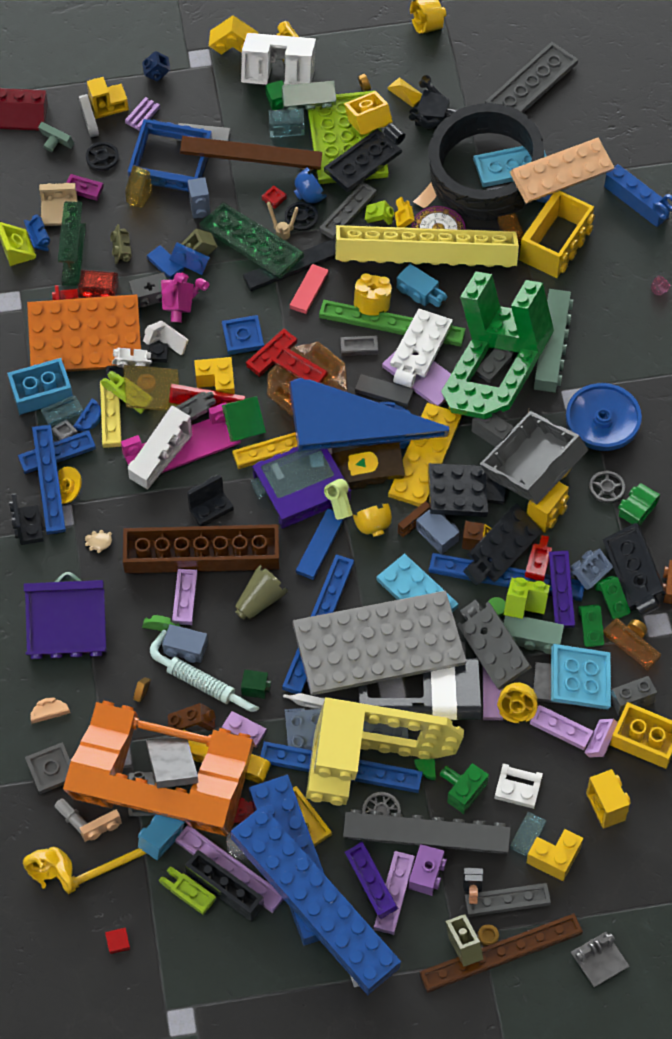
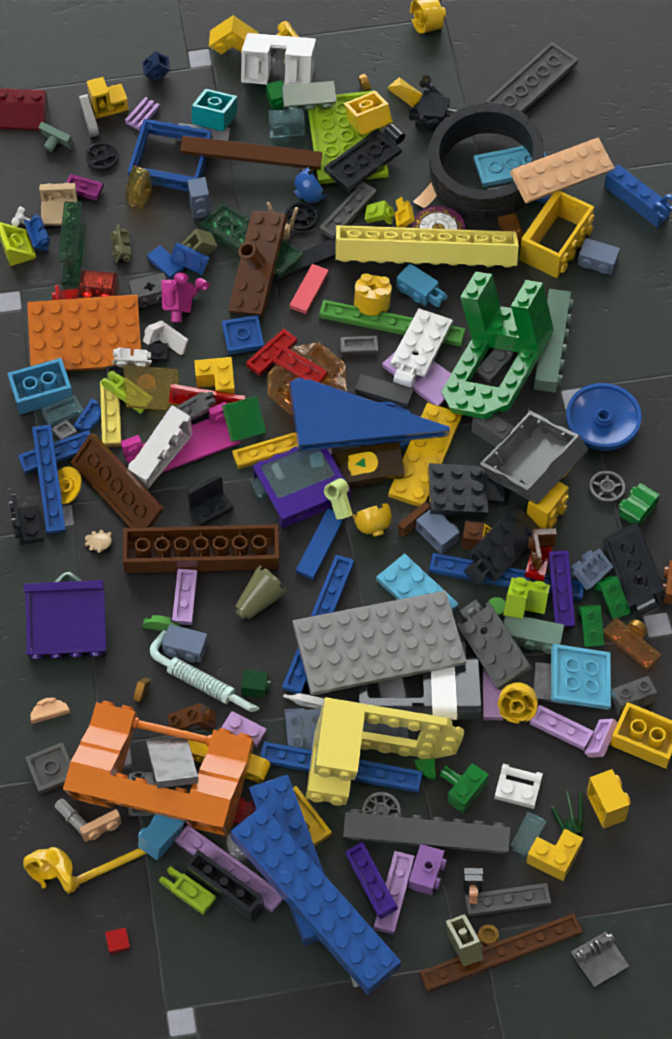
(19, 217): none -> white plant
(116, 484): none -> reddish brown plate
(214, 110): none -> teal brick
(257, 263): none -> reddish brown plate
(274, 196): red tile -> none
(540, 538): none -> reddish brown bracket
(572, 824): none -> dark green plant
(598, 256): none -> sand blue brick
(661, 283): clear pink tile -> none

